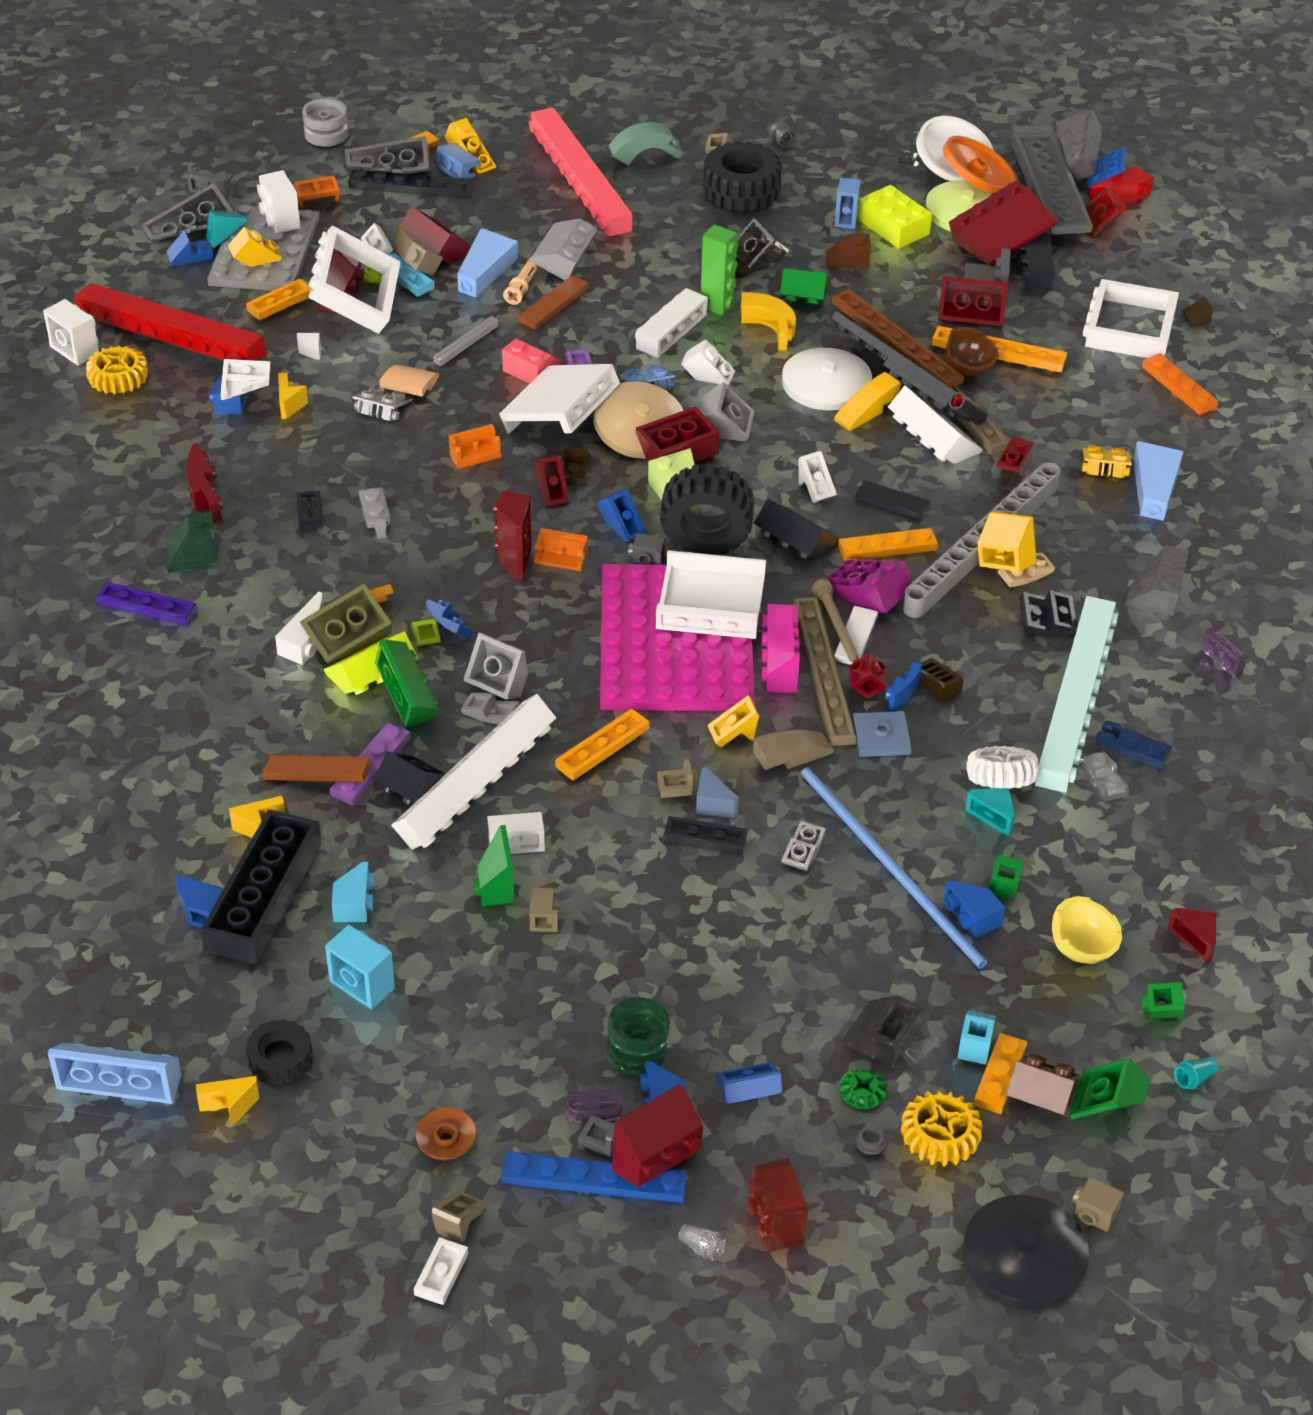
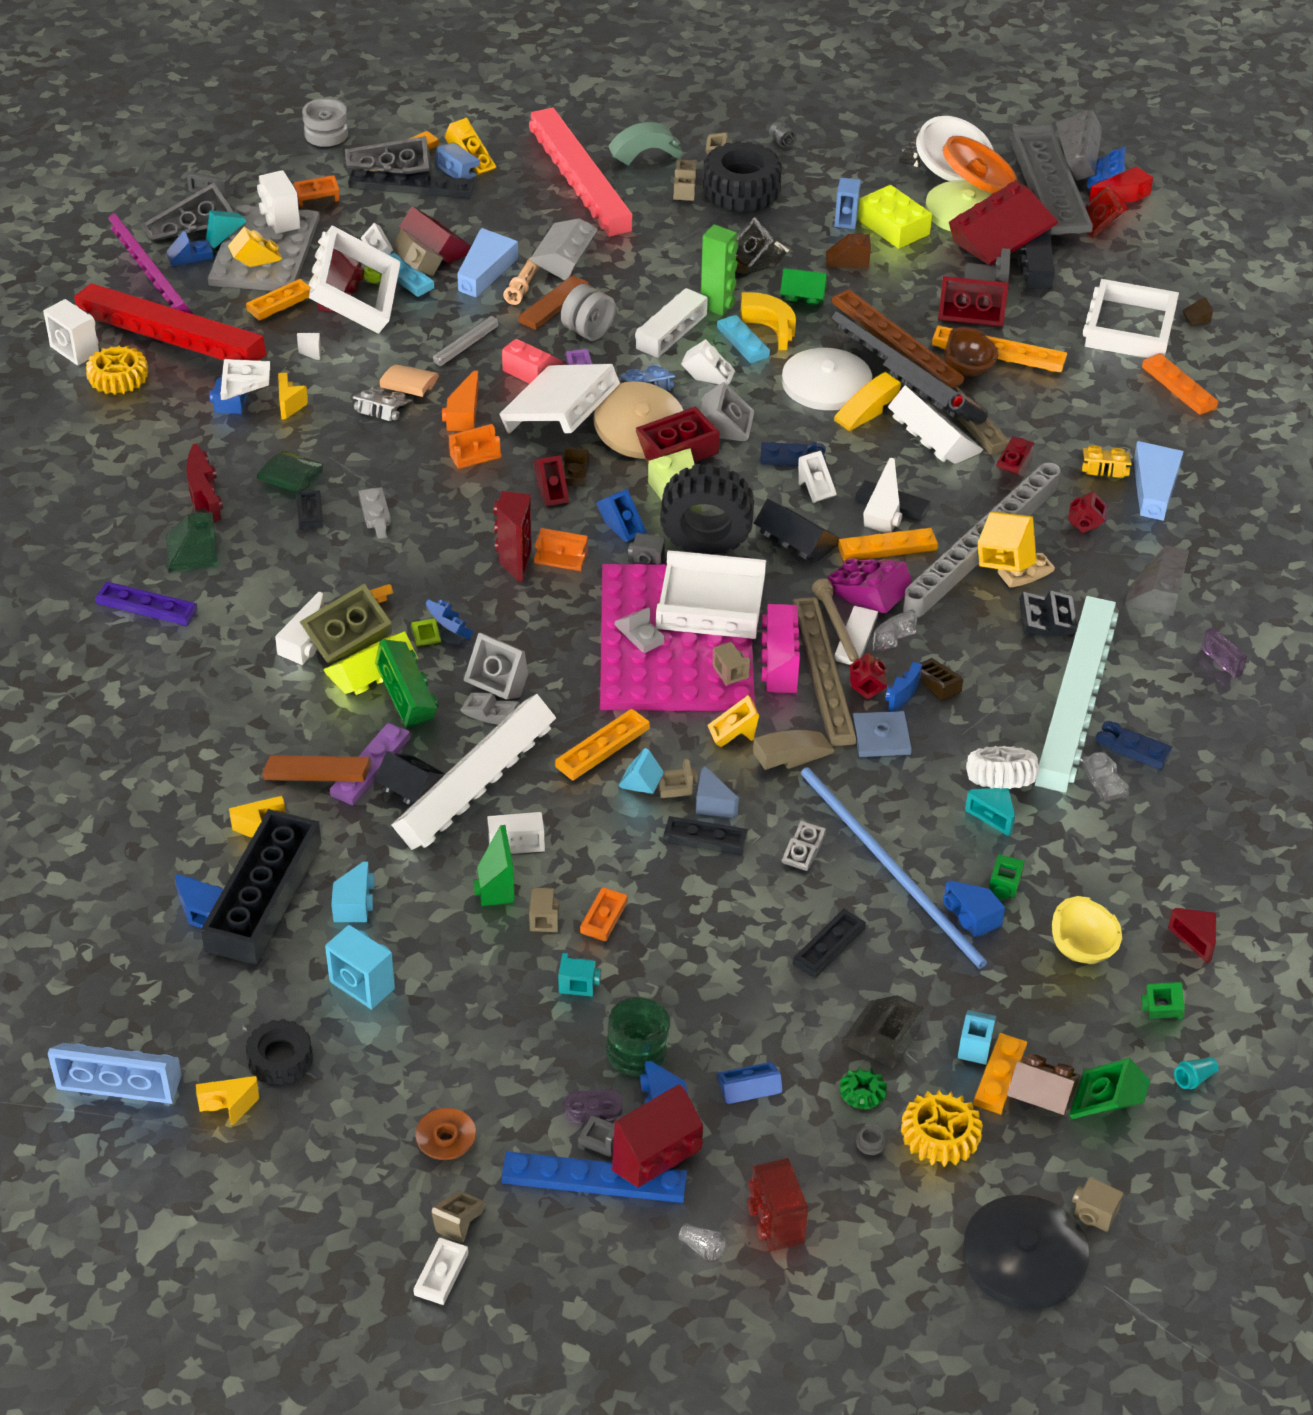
(147, 265): none -> magenta plate
(290, 471): none -> clear green slope
(462, 405): none -> orange slope
(578, 976): none -> teal brick
(588, 312): none -> light grey wheel
(604, 914): none -> orange plate
(640, 630): none -> light grey slope
(642, 773): none -> medium azure slope
(685, 179): none -> dark tan slope
(730, 663): none -> dark tan brick
(743, 339): none -> medium azure plate
(787, 454): none -> dark blue hinge
(829, 943): none -> black tile
(883, 507): none -> white slope
(899, 626): none -> clear slope
(1087, 512): none -> dark red brick

